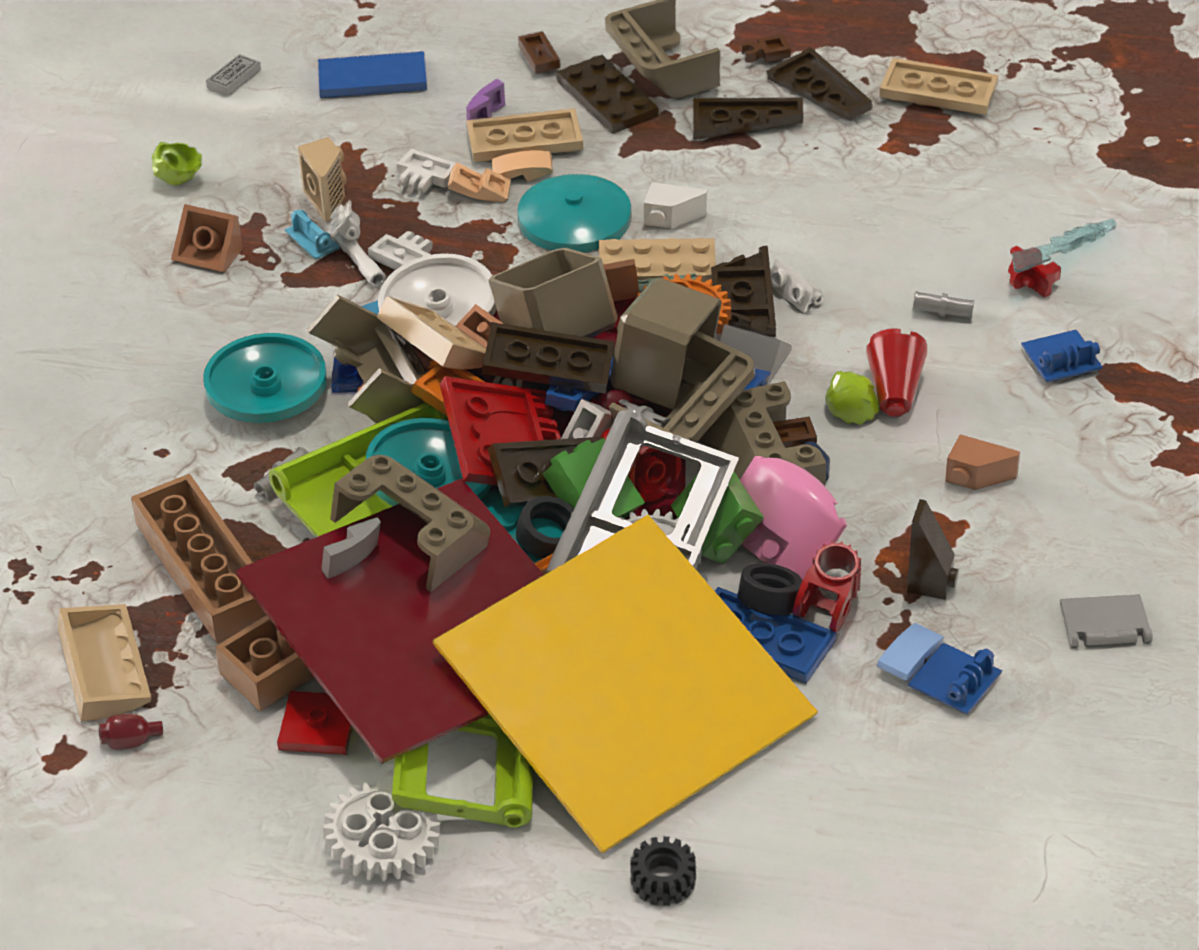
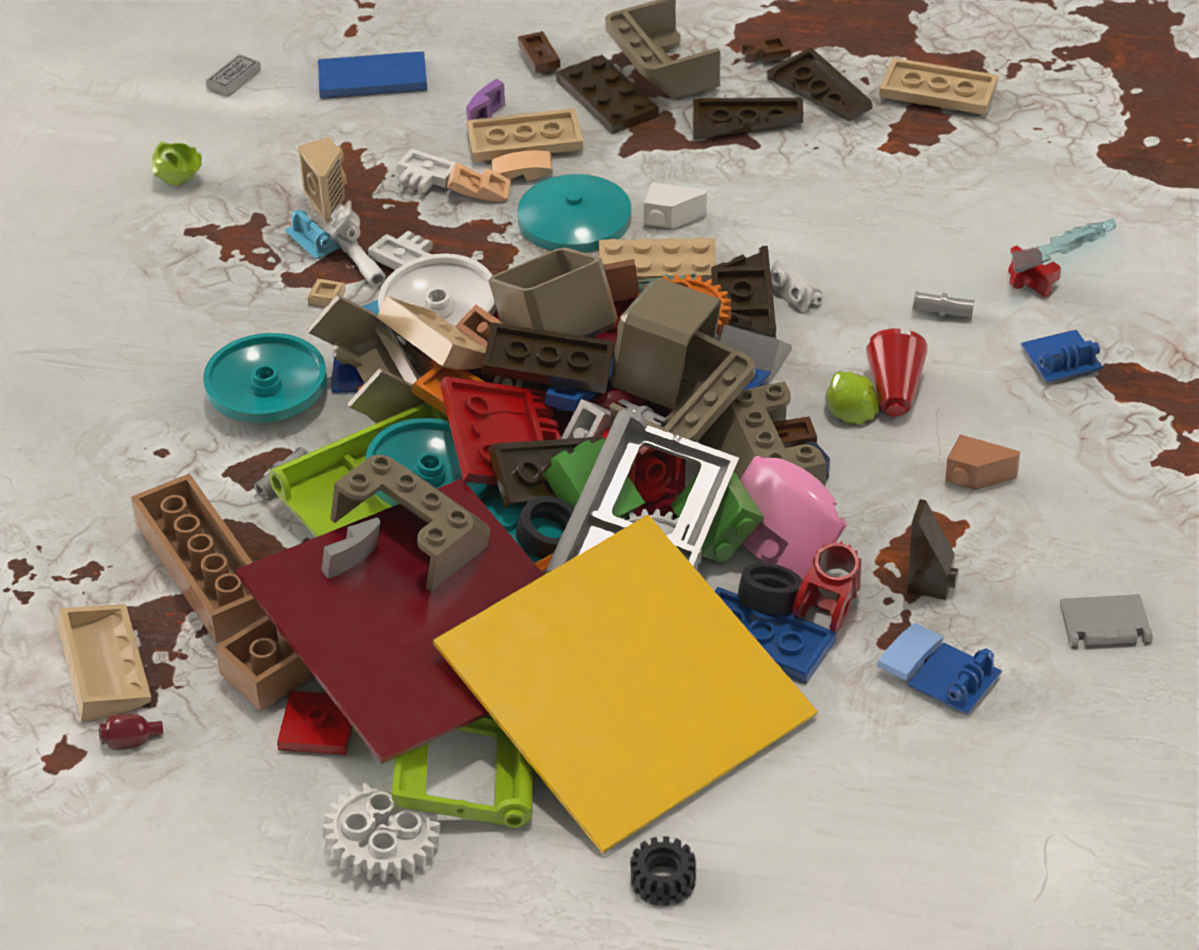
(207, 238): nougat slope -> none
(324, 292): none -> tan tile

